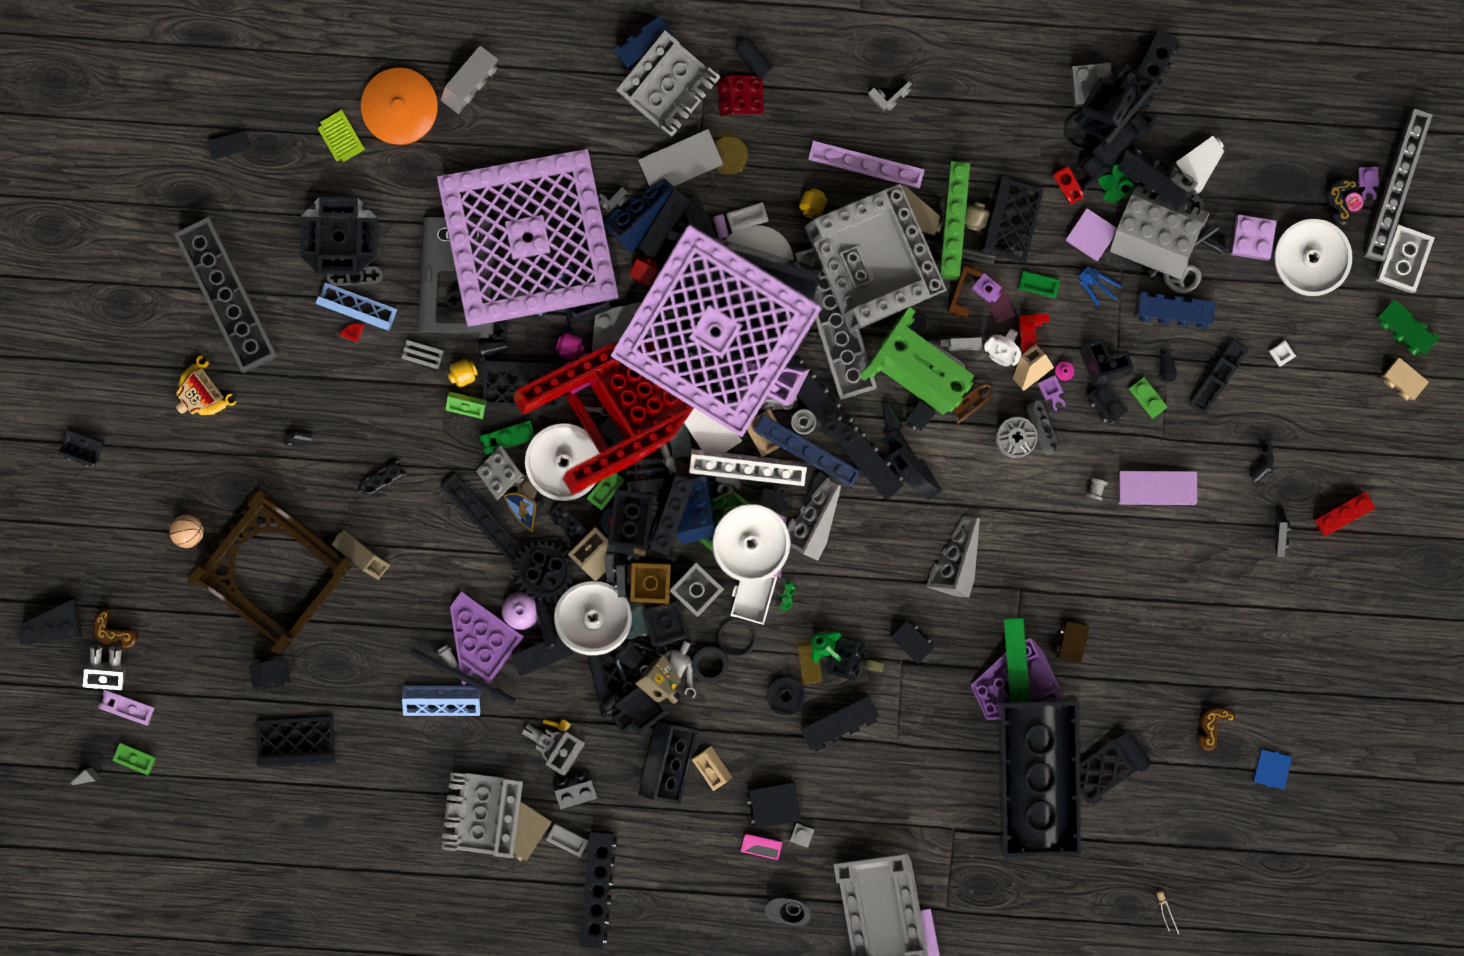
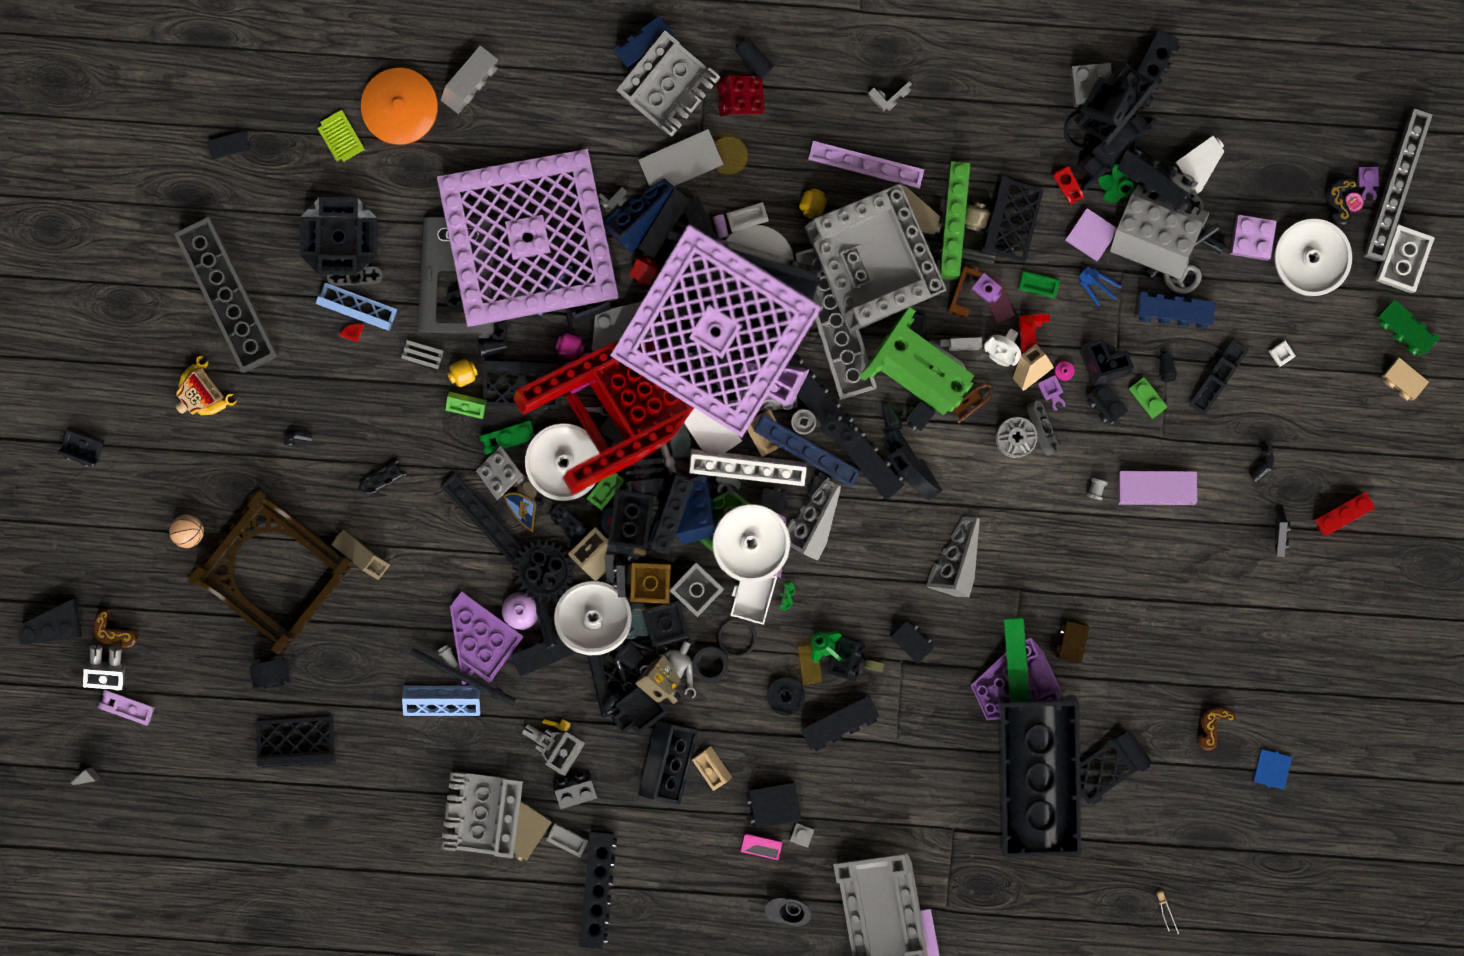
(134, 758): bright green plate -> none

